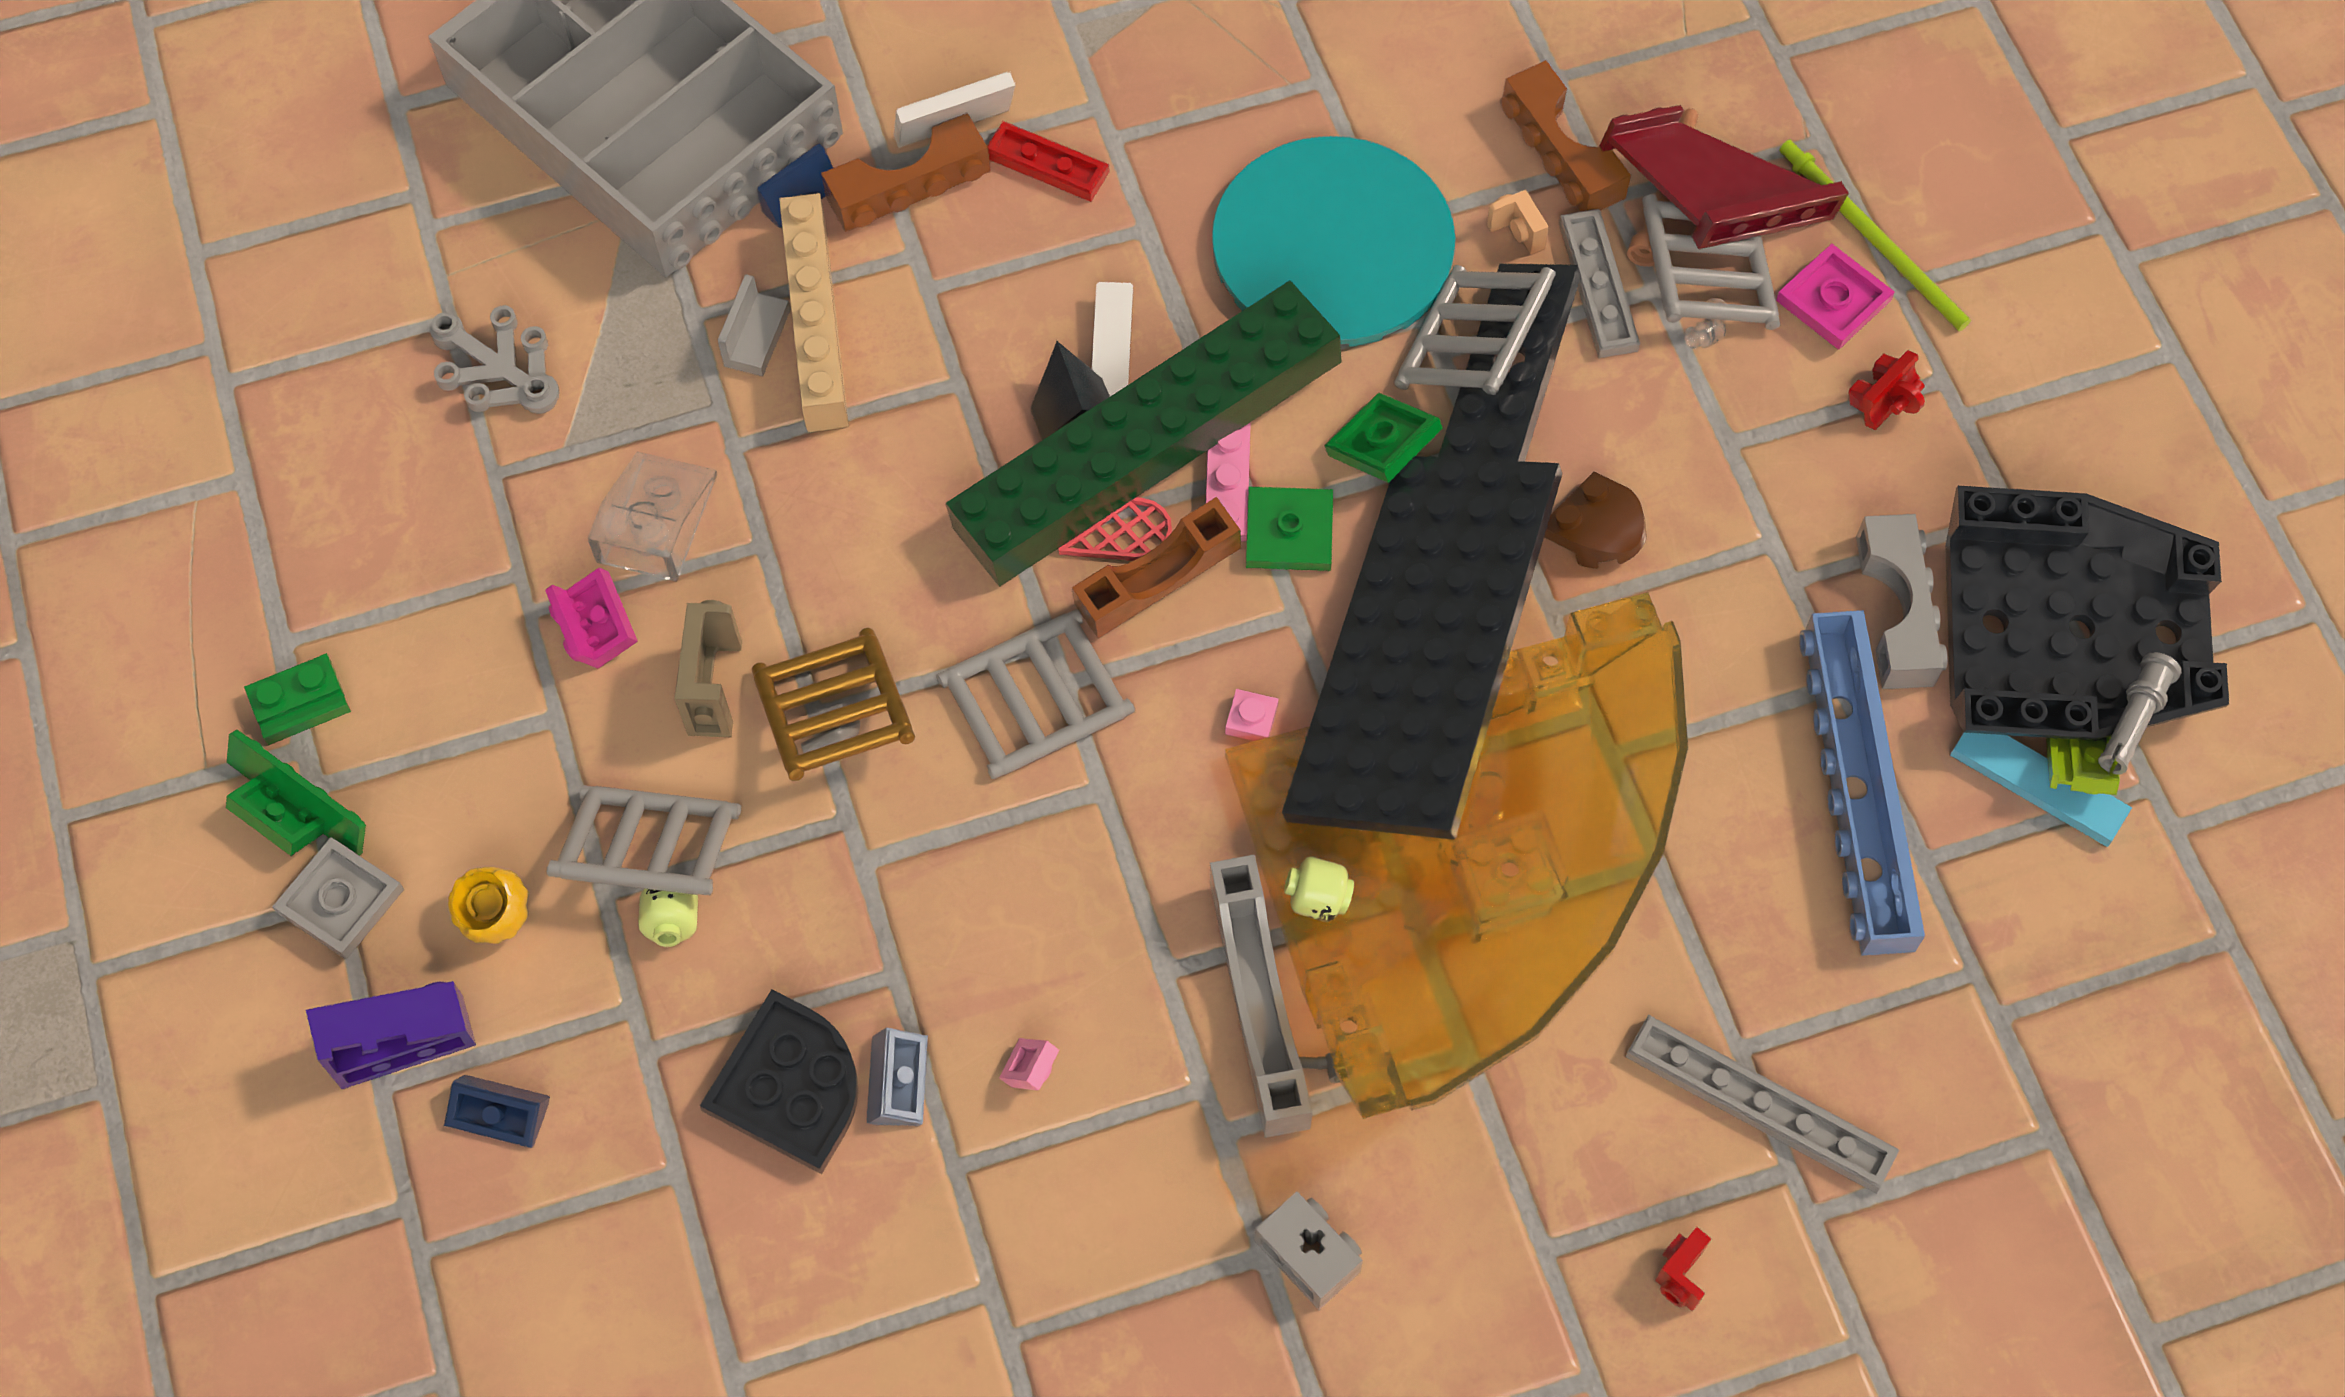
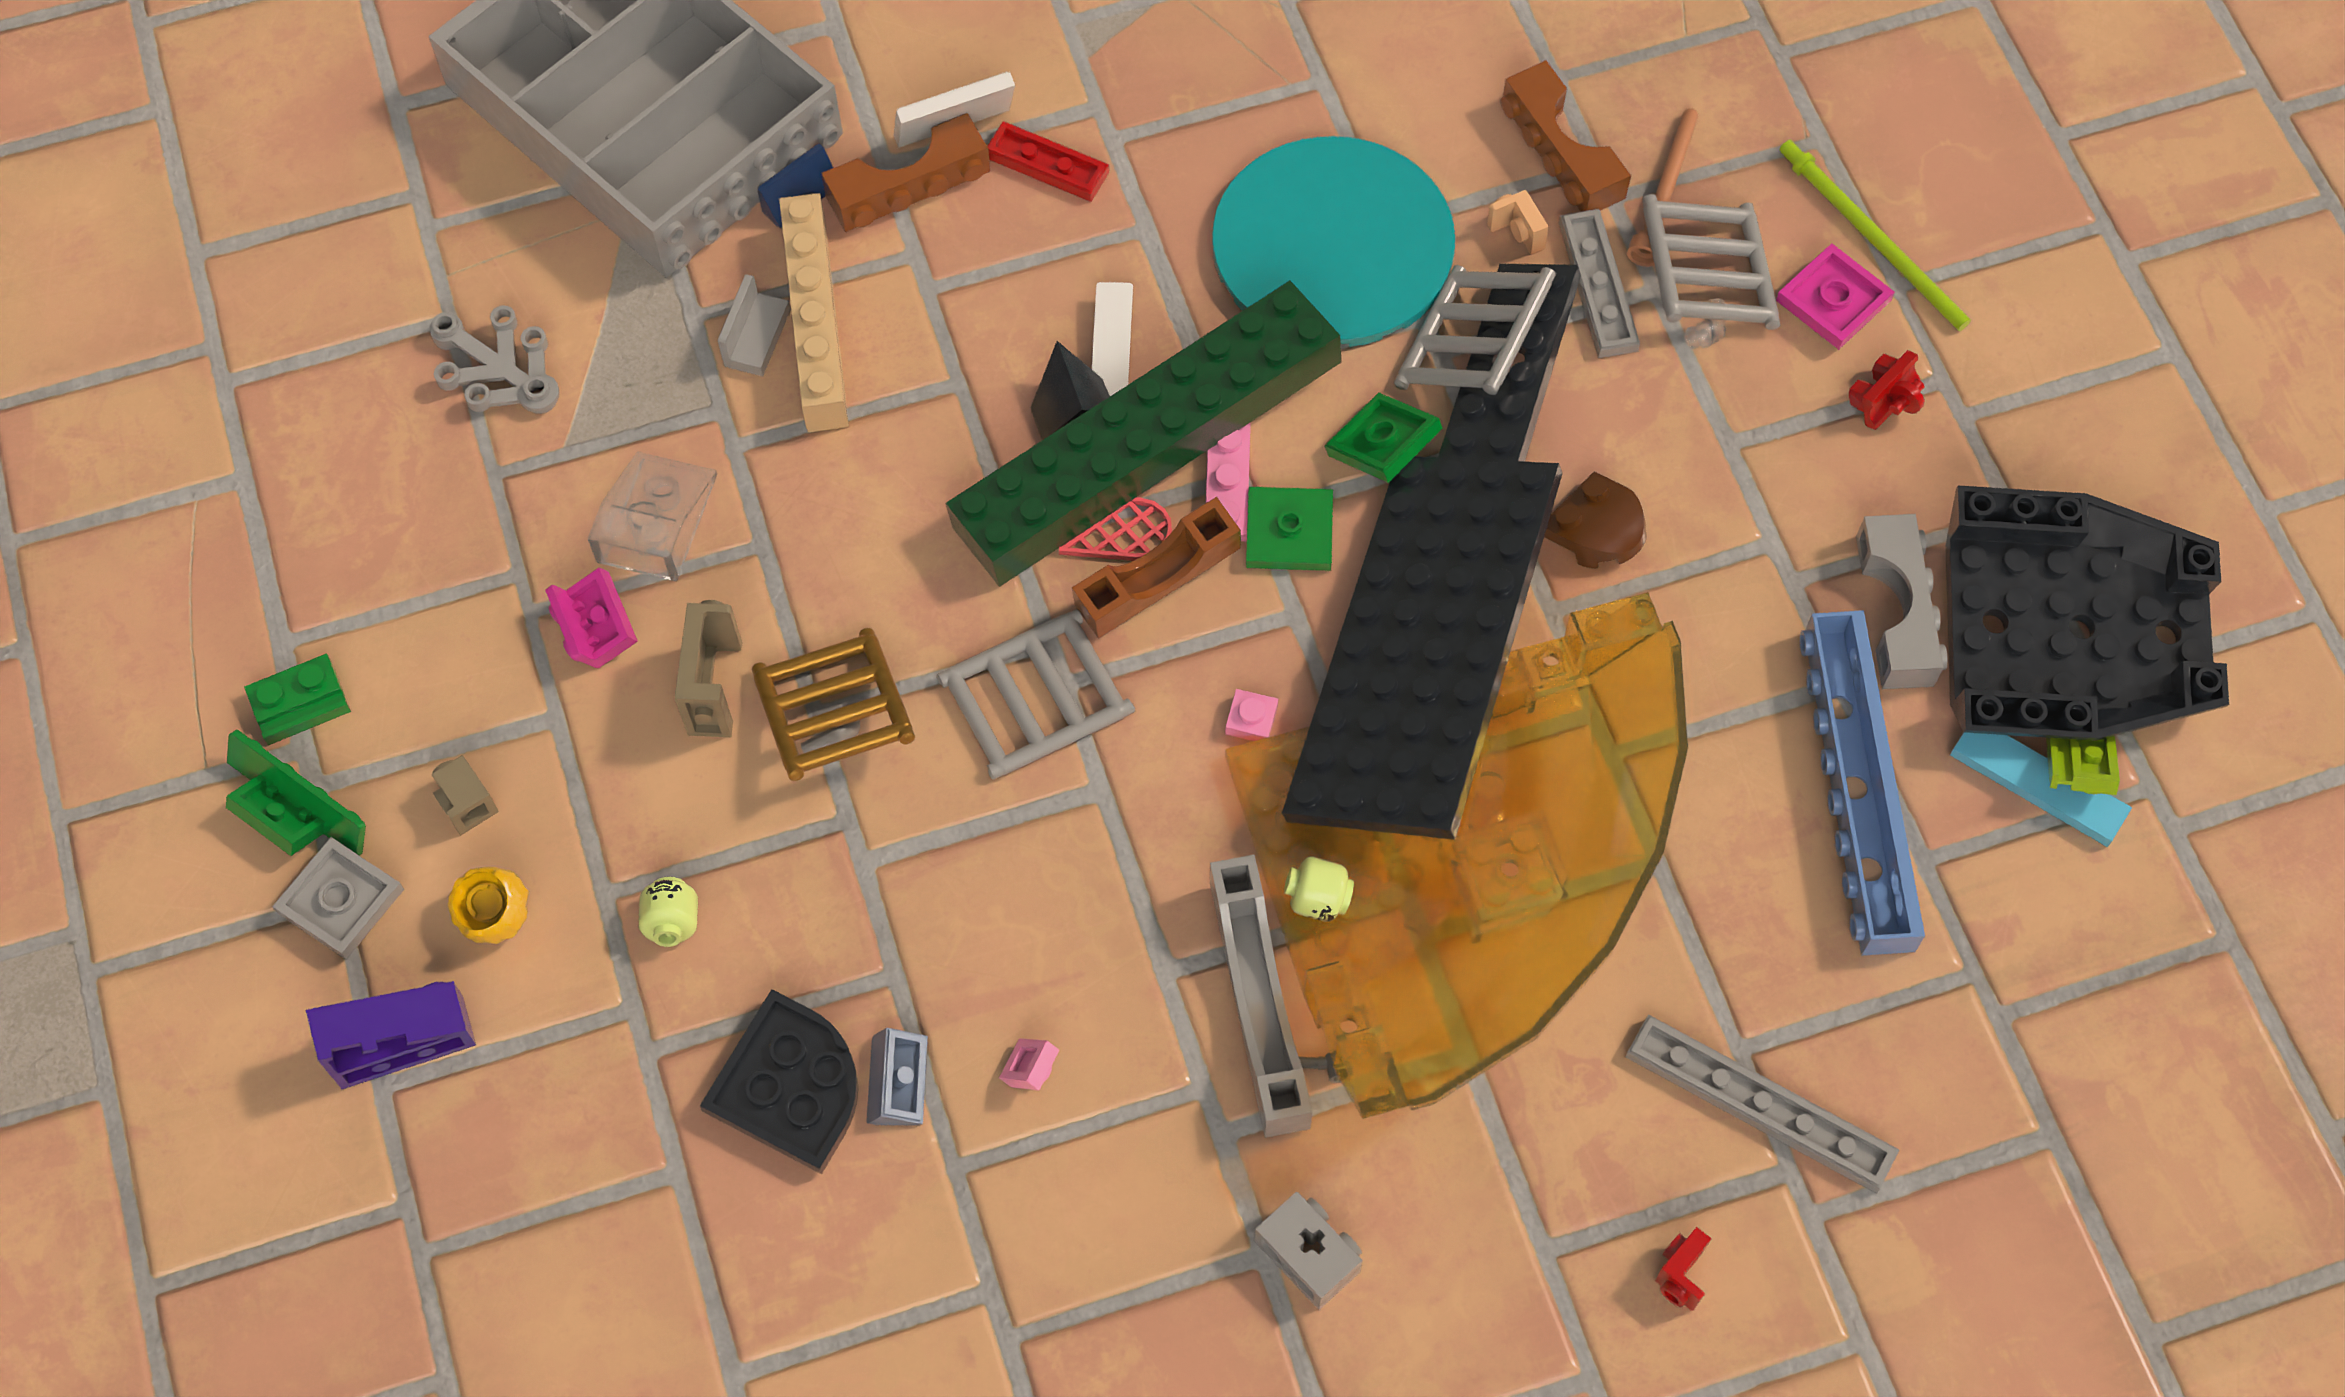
(462, 795): none -> dark tan brick
(496, 1110): dark blue slope -> none
(655, 876): light grey bar -> none
(1717, 184): dark red piece -> none
(2144, 698): light grey pin -> none

